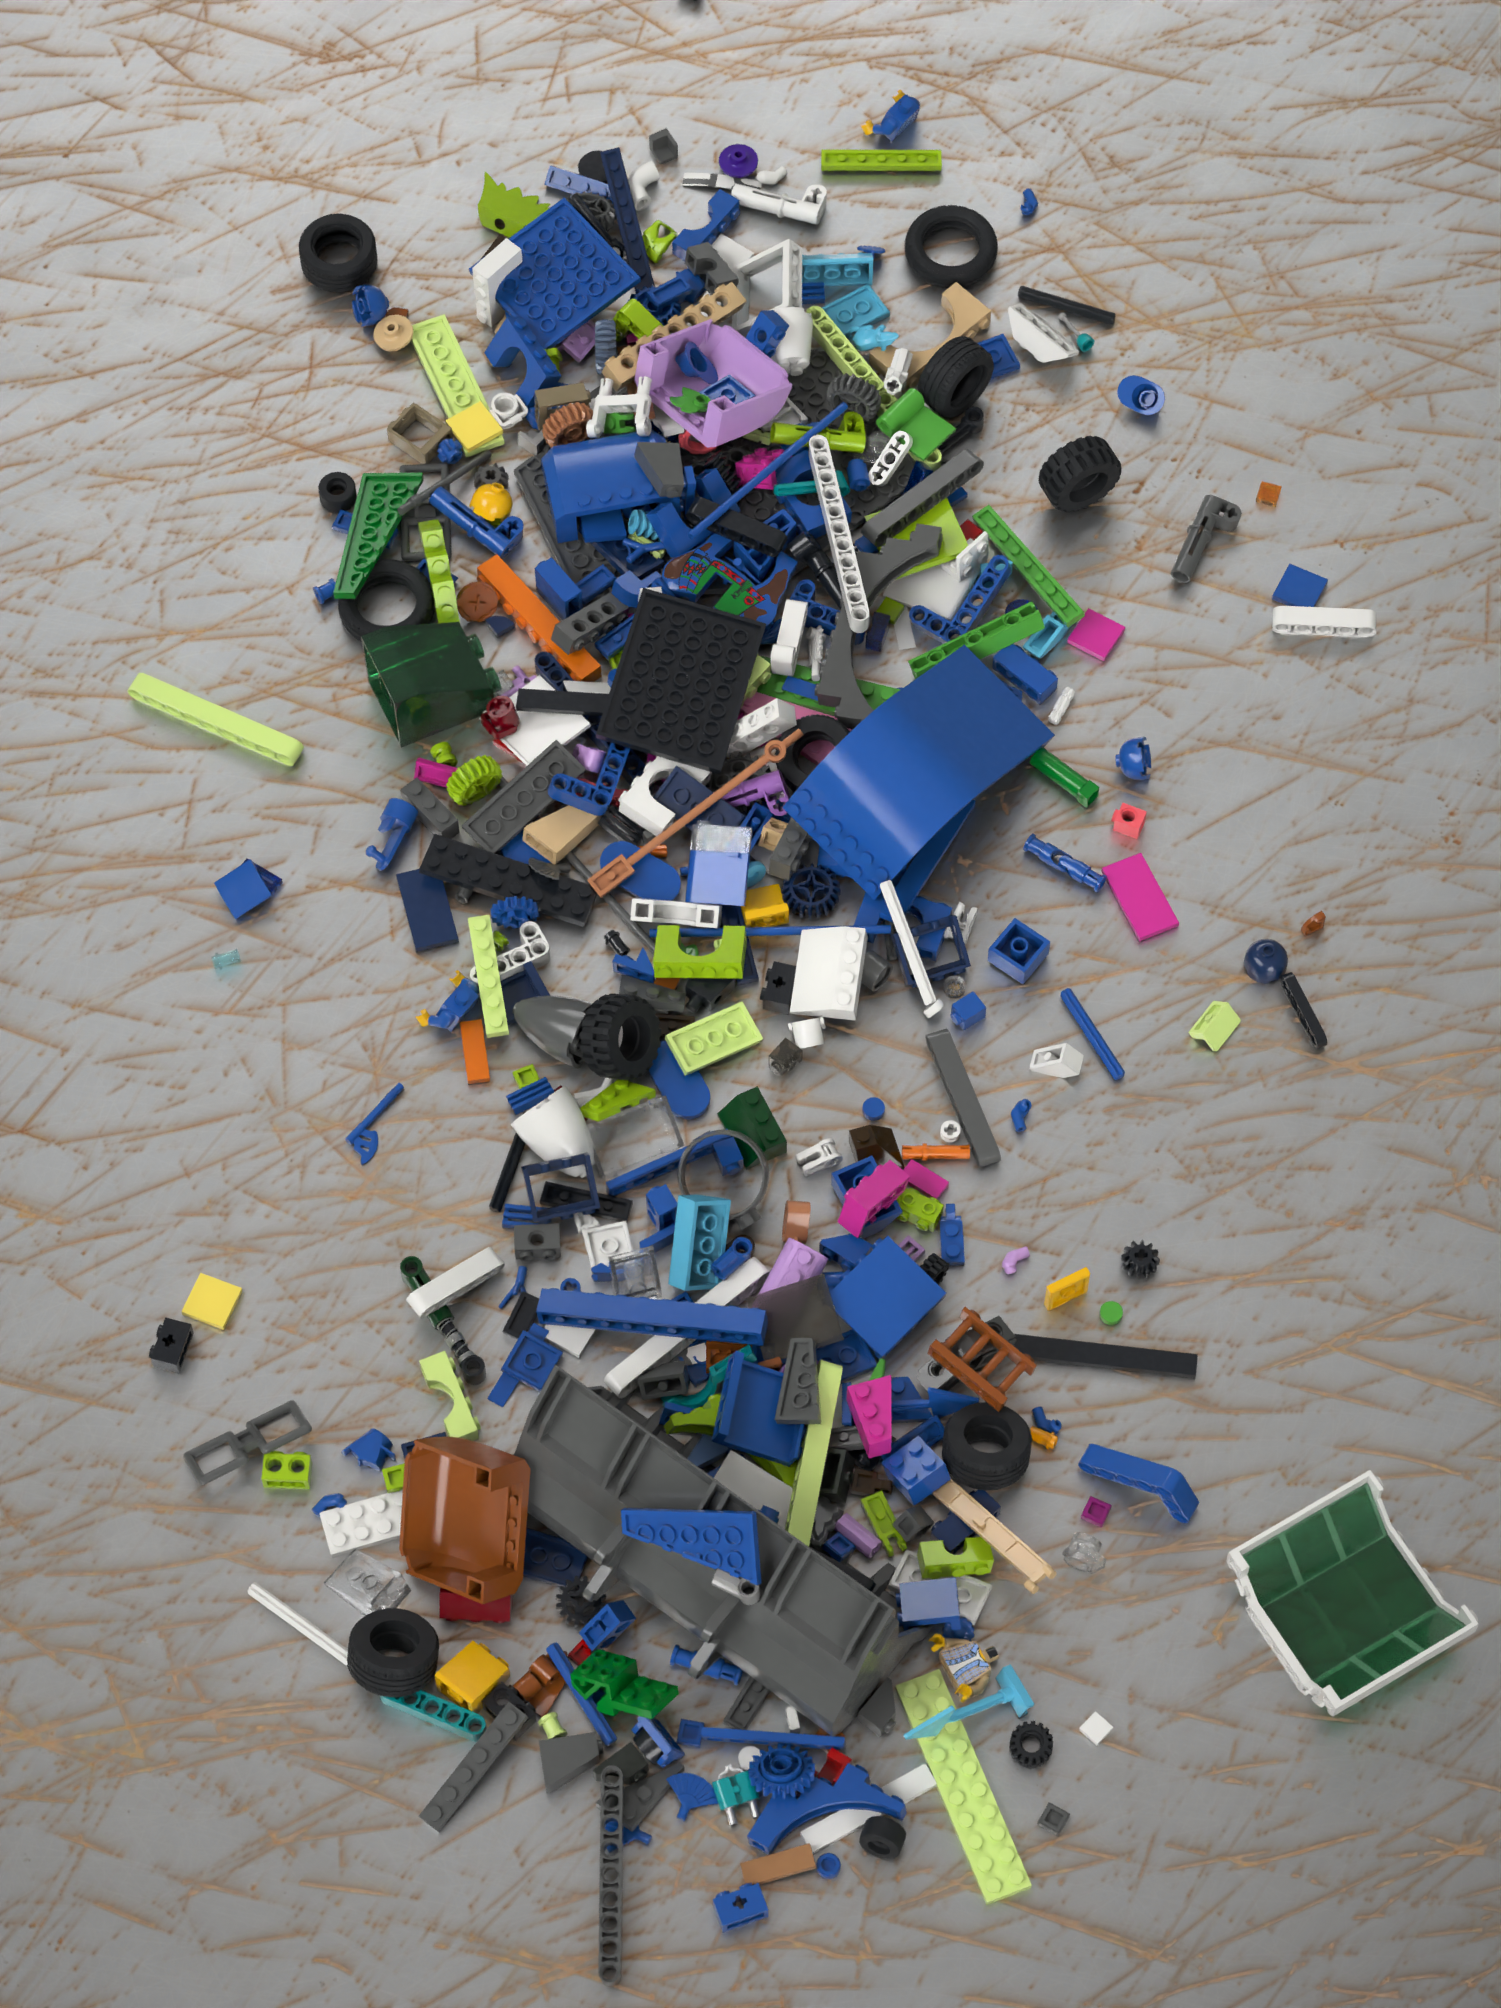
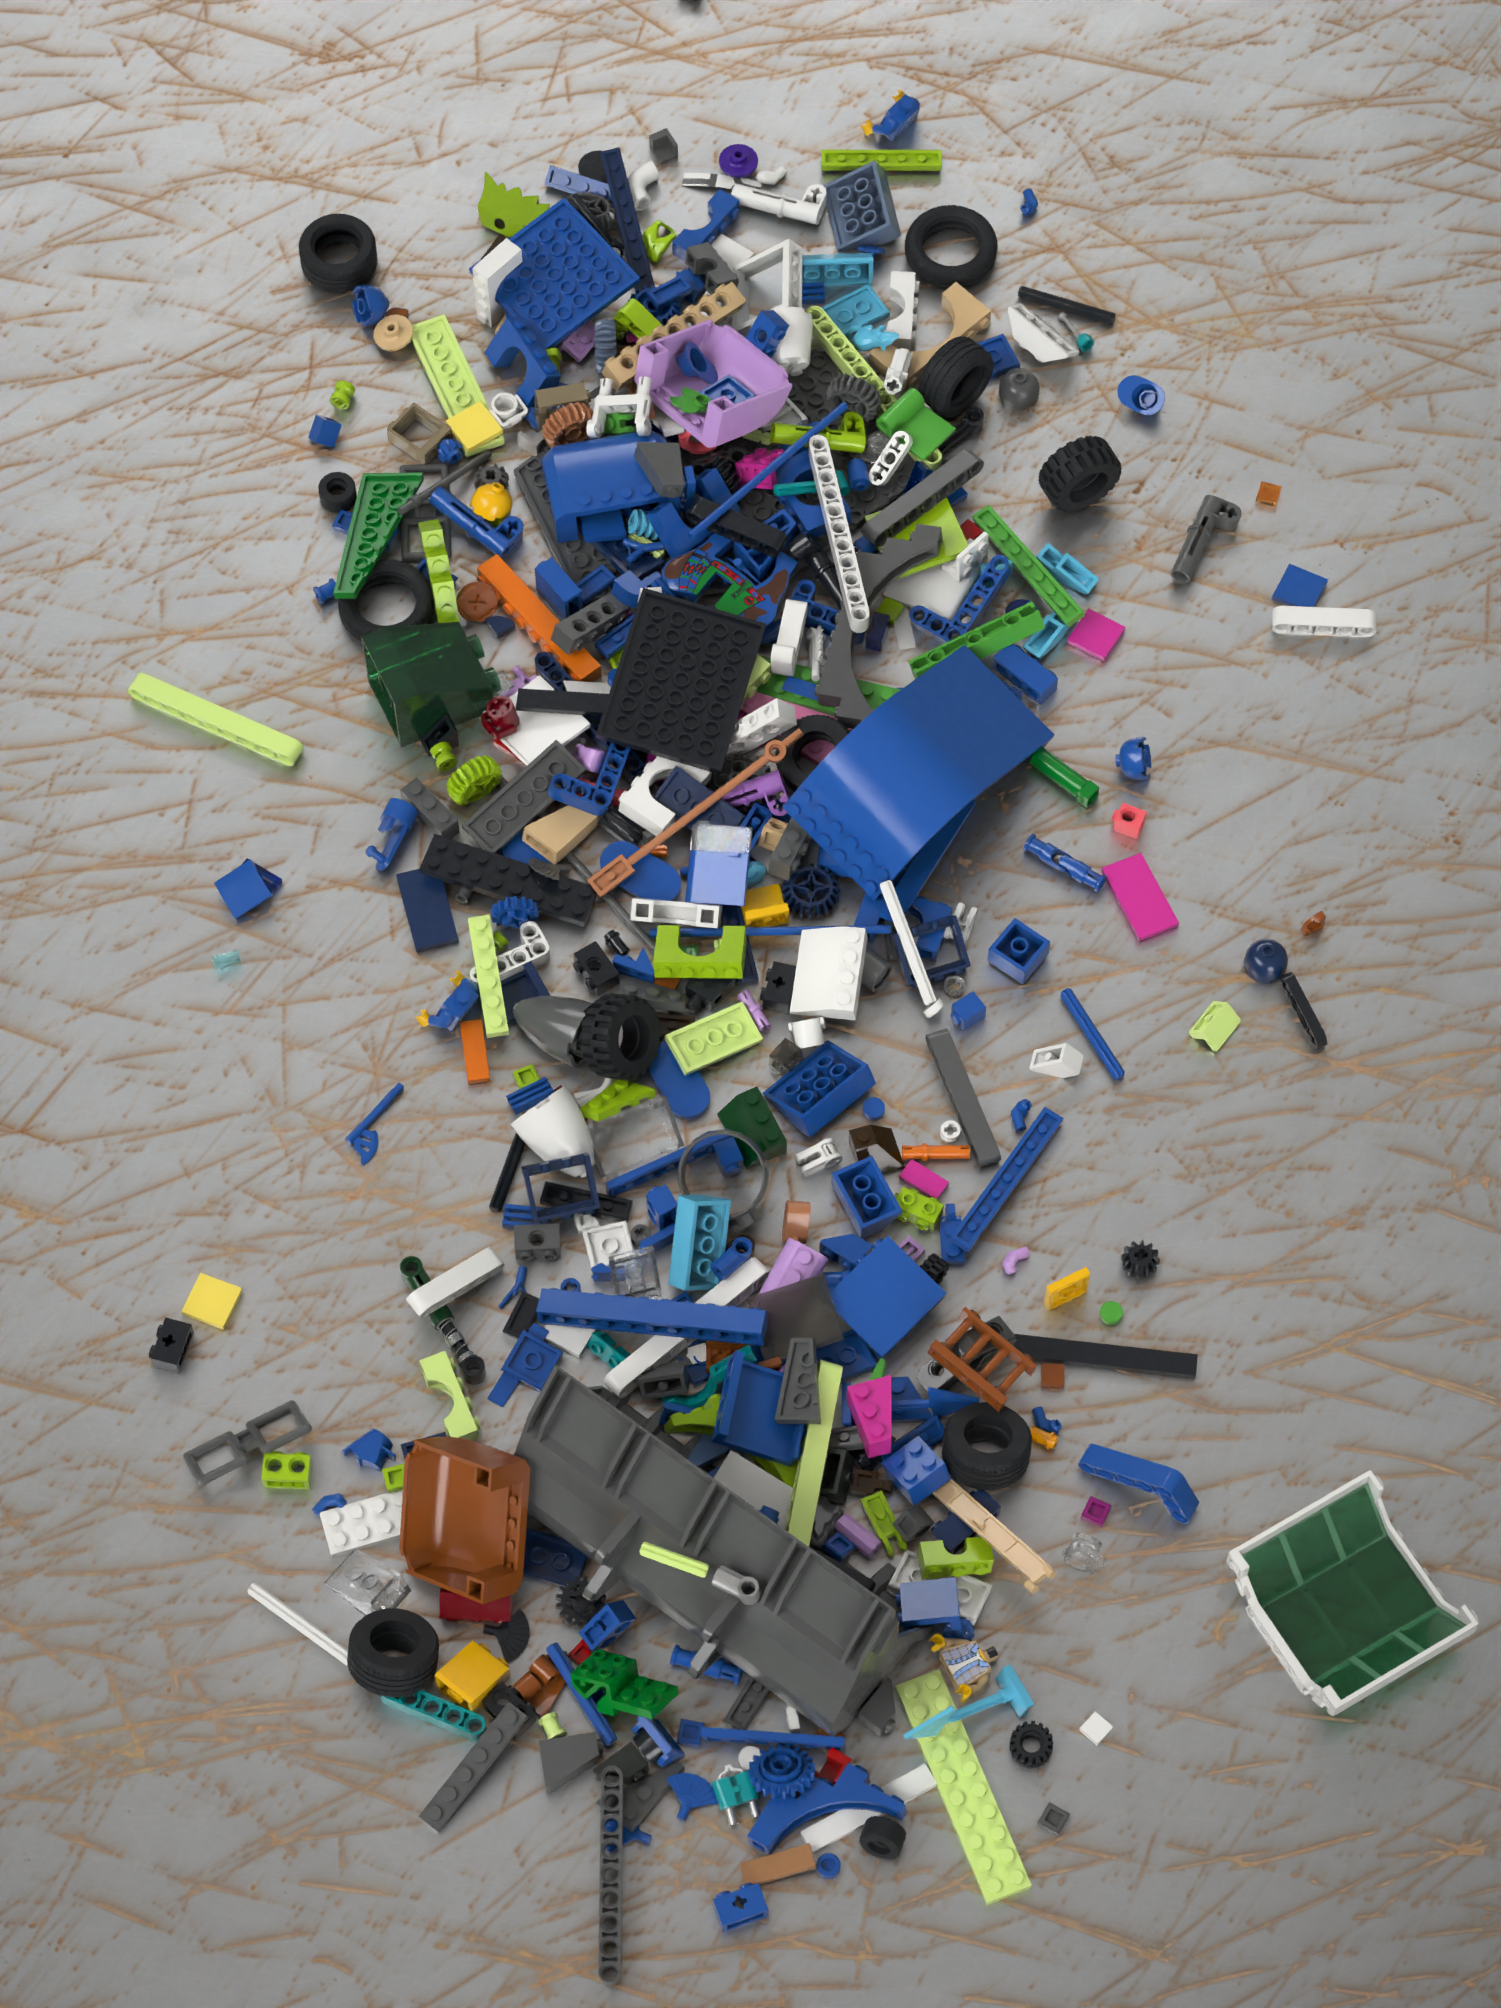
(324, 430): none -> blue panel
(342, 394): none -> lime wheel
(433, 772): dark pink tile -> none
(442, 731): none -> black slope
(511, 1635): none -> black hand
(594, 957): none -> black brick
(603, 1345): none -> teal hinge
(637, 1229): none -> dark grey bush
(674, 1559): none -> yellowish green axle
(705, 1536): blue wing -> none
(755, 1011): none -> lavender pin
(820, 1087): none -> blue slope
(862, 208): none -> sand blue slope
(871, 1196): dark pink wedge -> none
(902, 292): none -> white arch
(1006, 1179): none -> blue plate
(1019, 389): none -> dark grey cylinder
(1052, 1375): none -> dark orange tile
(1061, 705): white axle -> none
(1067, 569): none -> medium azure slope

